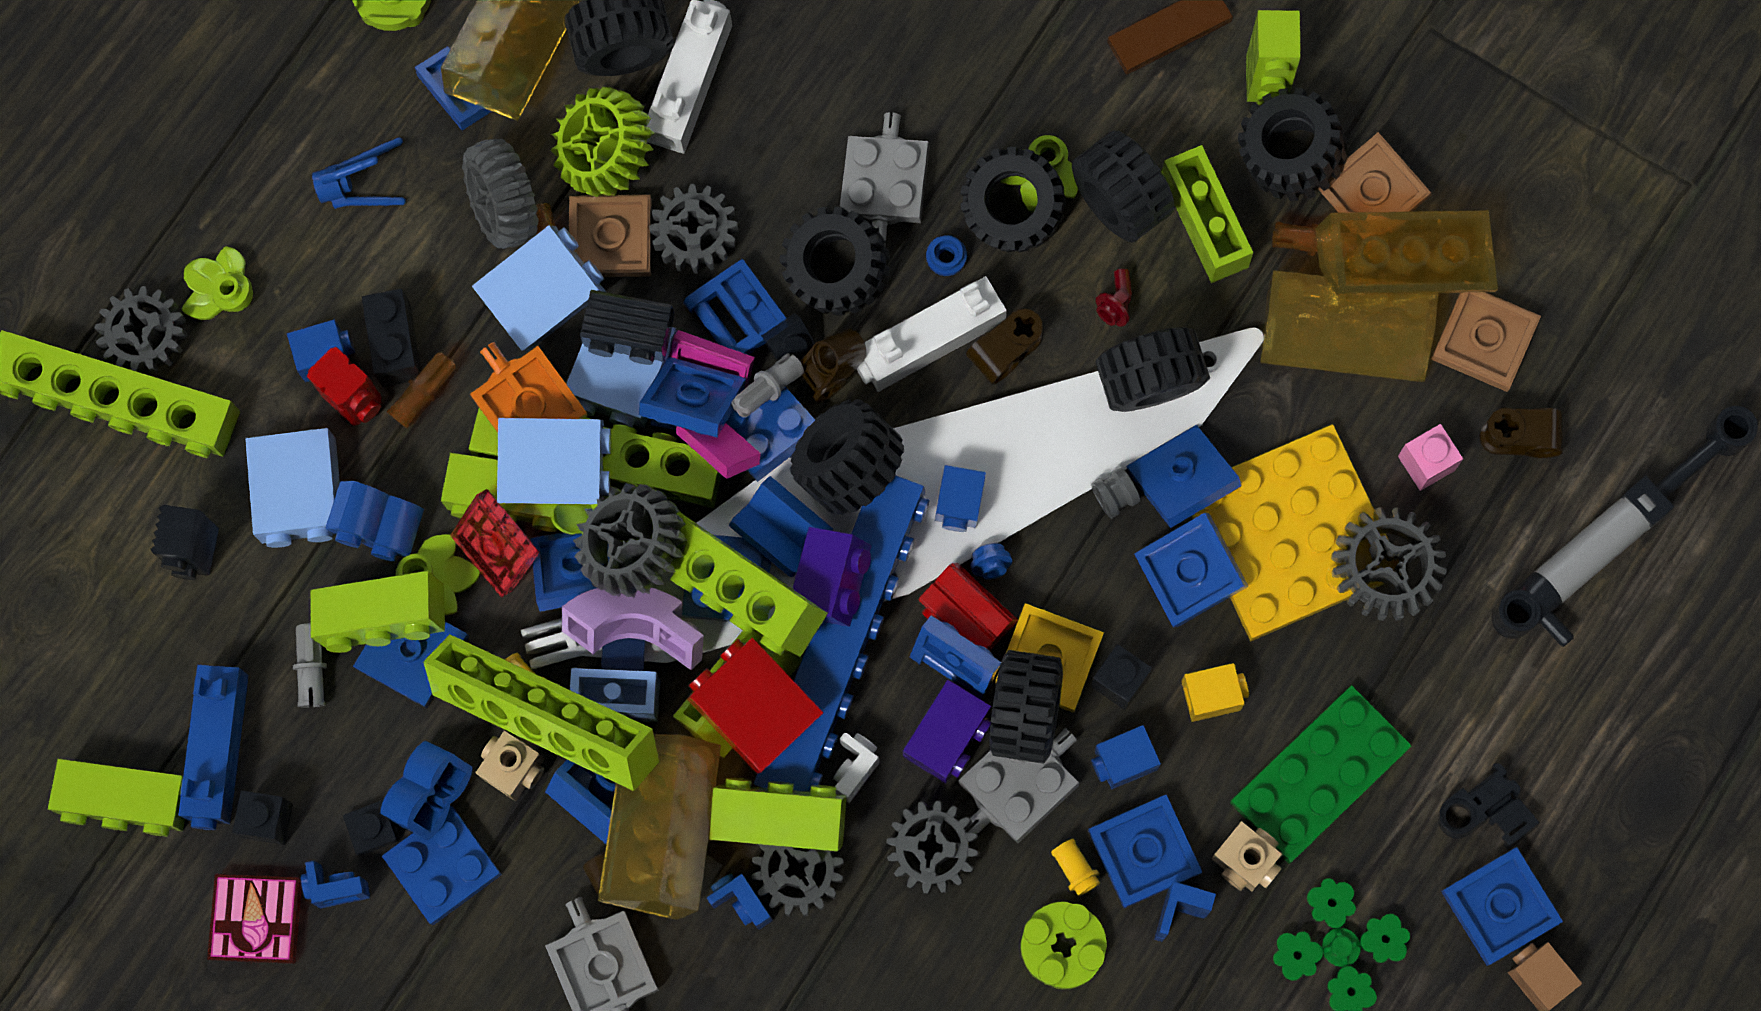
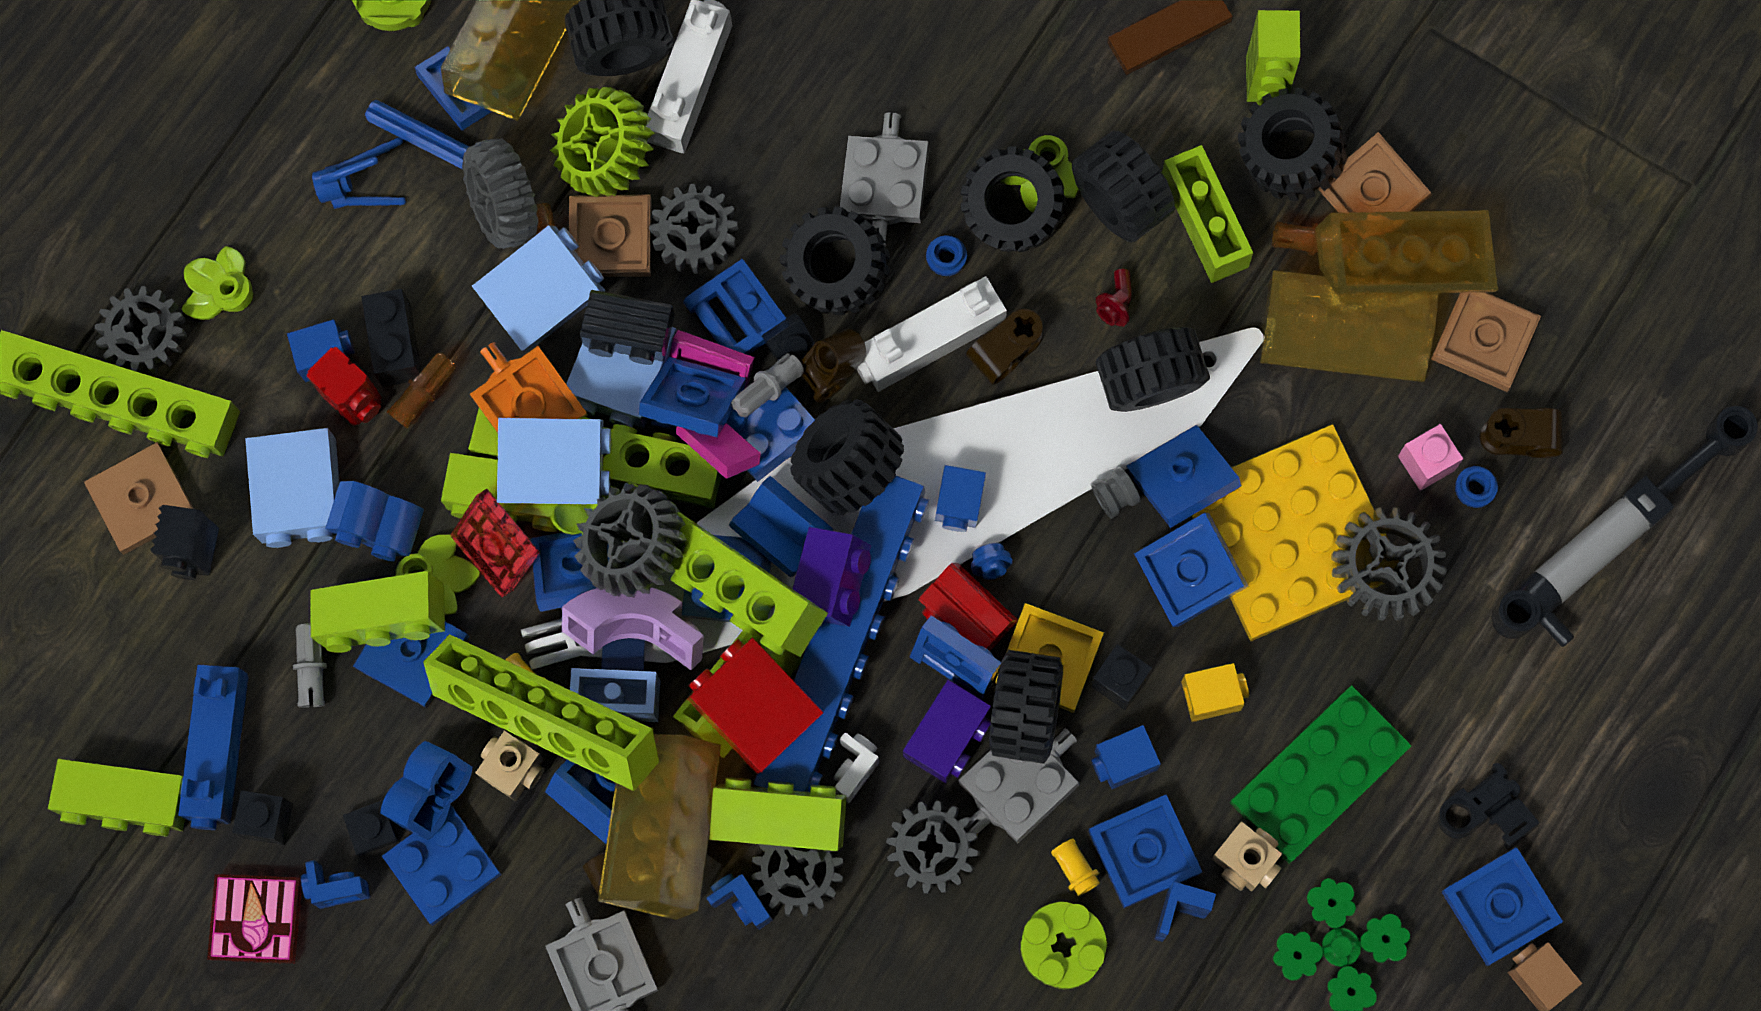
(133, 492): none -> medium nougat plate
(416, 132): none -> blue axle
(1479, 475): none -> blue plate

